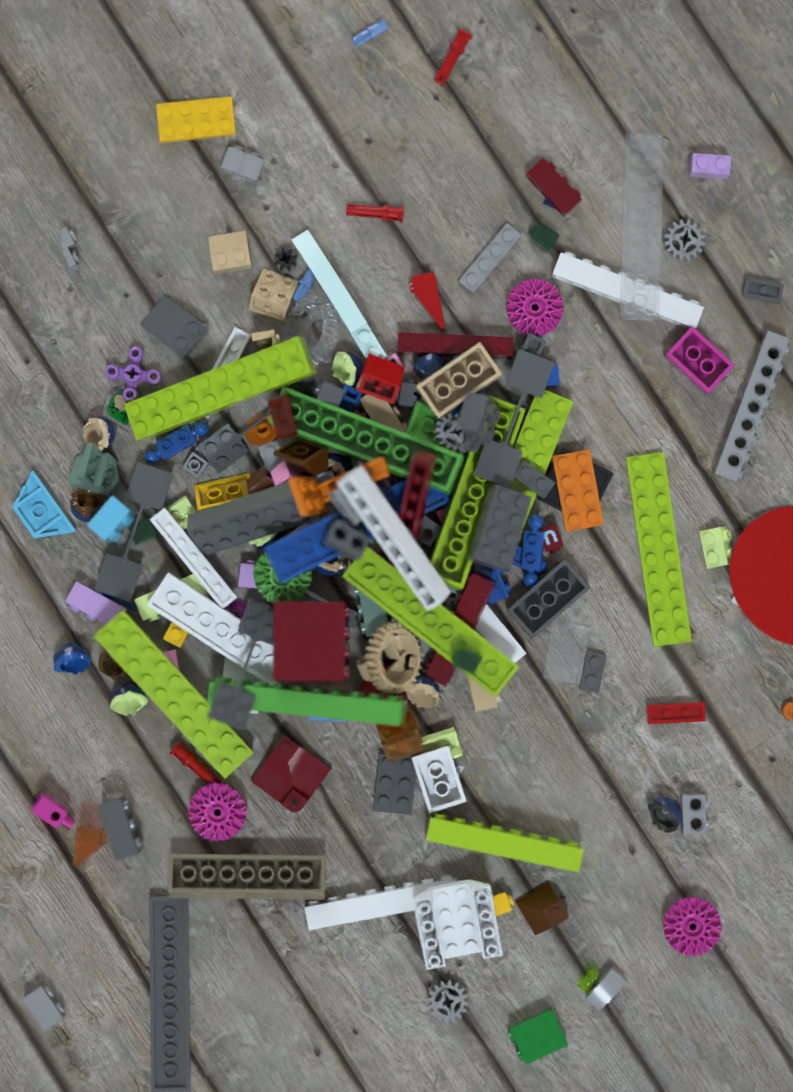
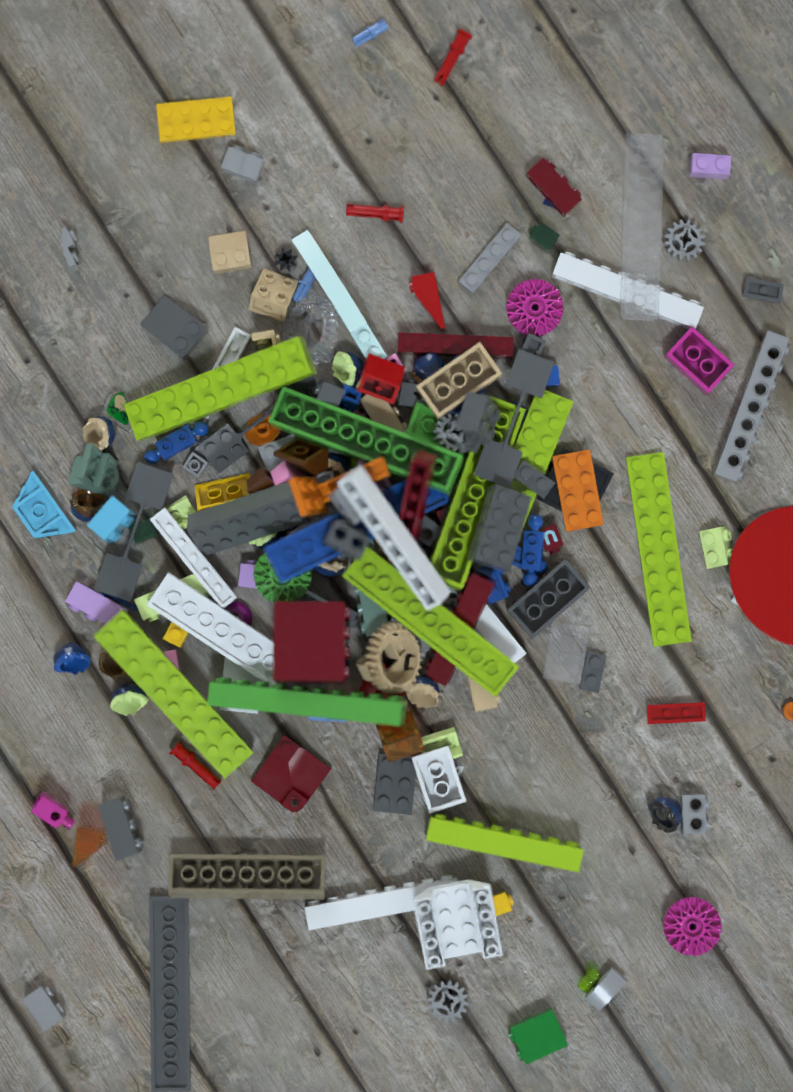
(133, 366): medium lavender gear -> none
(220, 797): dark pink wheel -> none
(231, 703): dark grey hinge -> none
(283, 417): clear red hinge -> none
(466, 660): clear green brick -> none
(542, 909): reddish brown slope -> none

